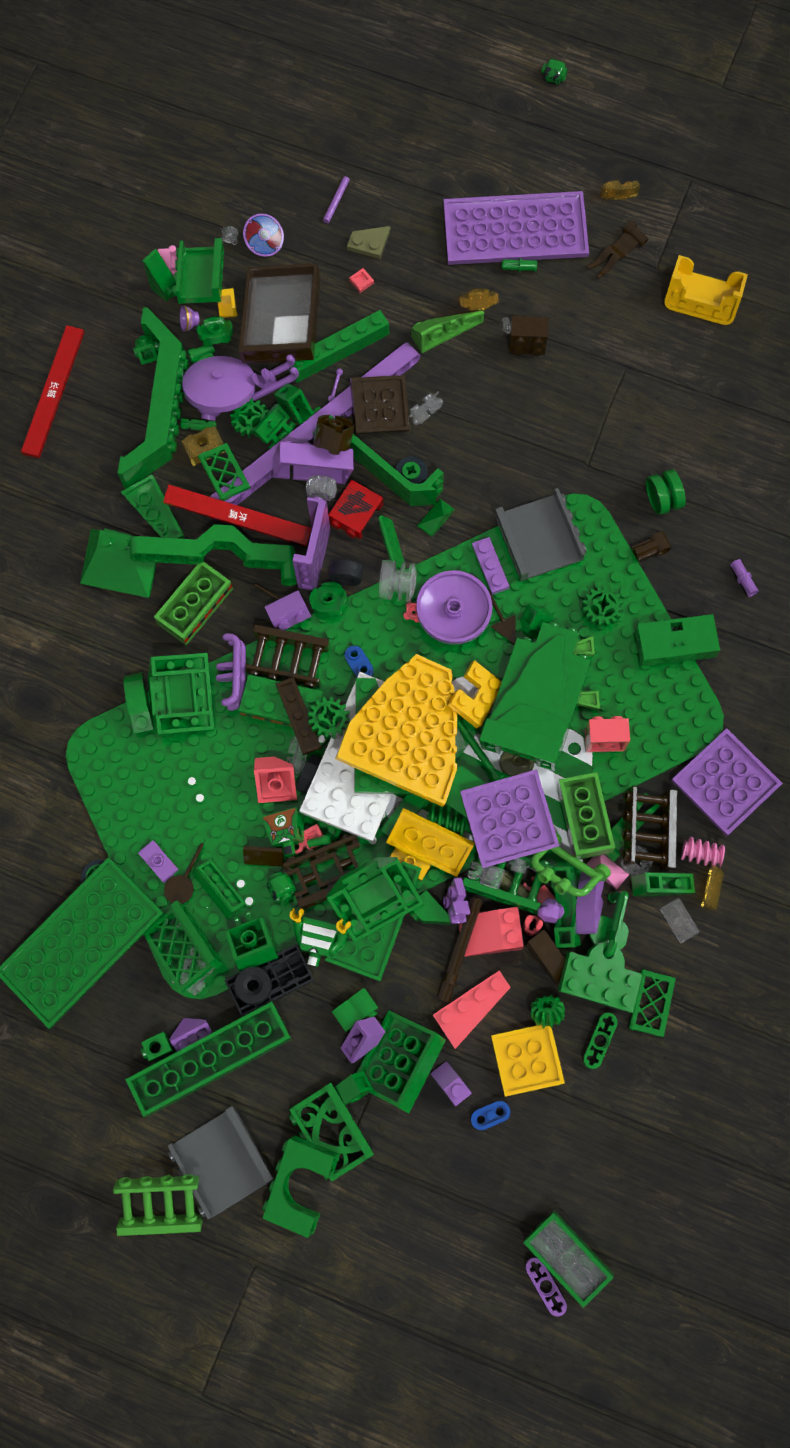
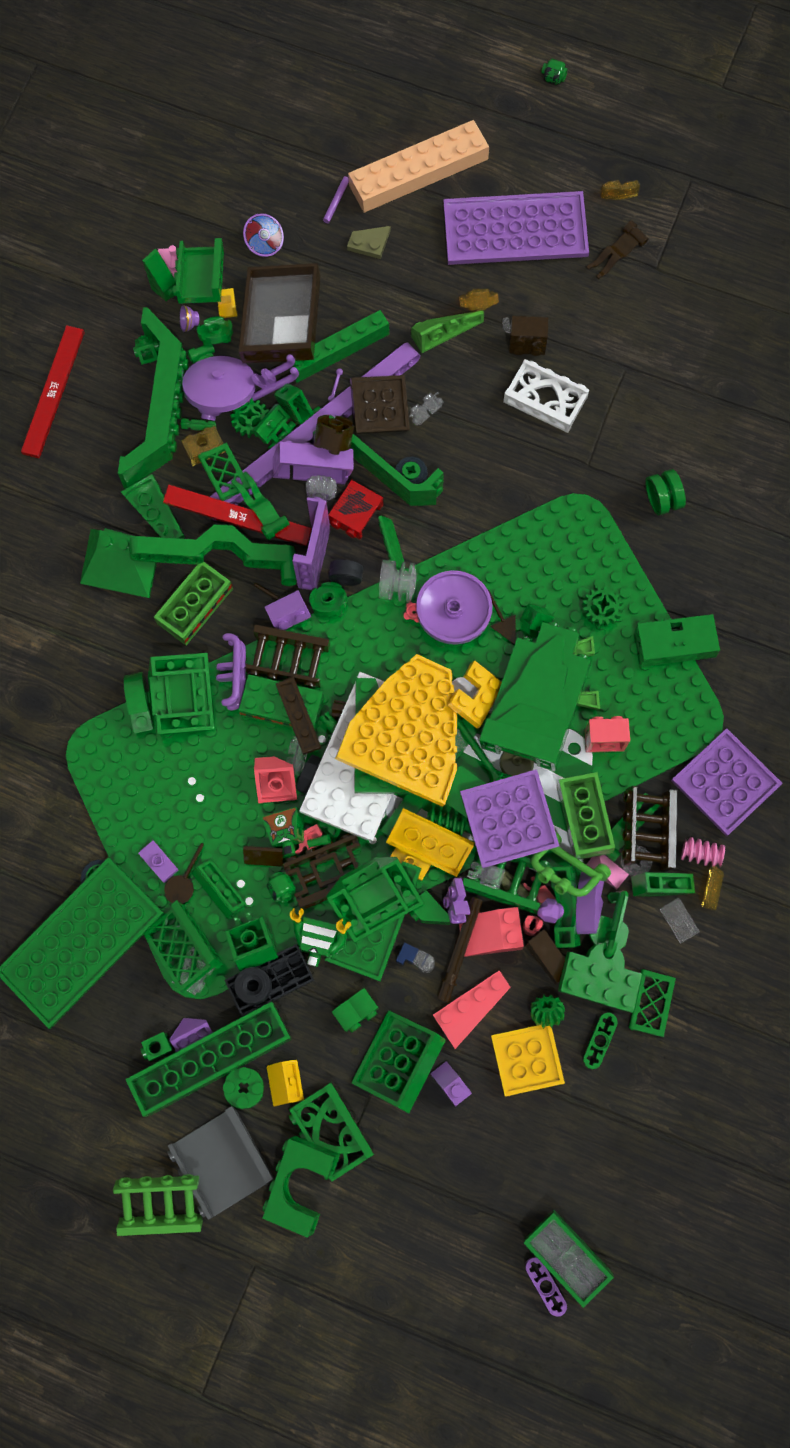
(230, 235): clear plate -> none
(243, 1100): none -> green plate
(263, 508): none -> green flag
(285, 1082): none -> yellow panel
(321, 720): green gear -> none
(354, 1088): green brick -> none
(358, 662): blue plate -> none
(361, 280): coral tile -> none
(362, 1038): medium lavender slope -> none
(416, 957): none -> leg
(418, 166): none -> light nougat brick
(436, 517): green slope -> none
(490, 566): medium lavender plate -> none
(490, 1115): blue plate -> none
(519, 865): clear plate -> none
(520, 265): green axle -> none
(540, 536): dark grey panel -> none
(548, 379): none -> white fence
(655, 545): dark brown piece -> none
(704, 295): yellow windscreen -> none
(744, 577): medium lavender pin -> none

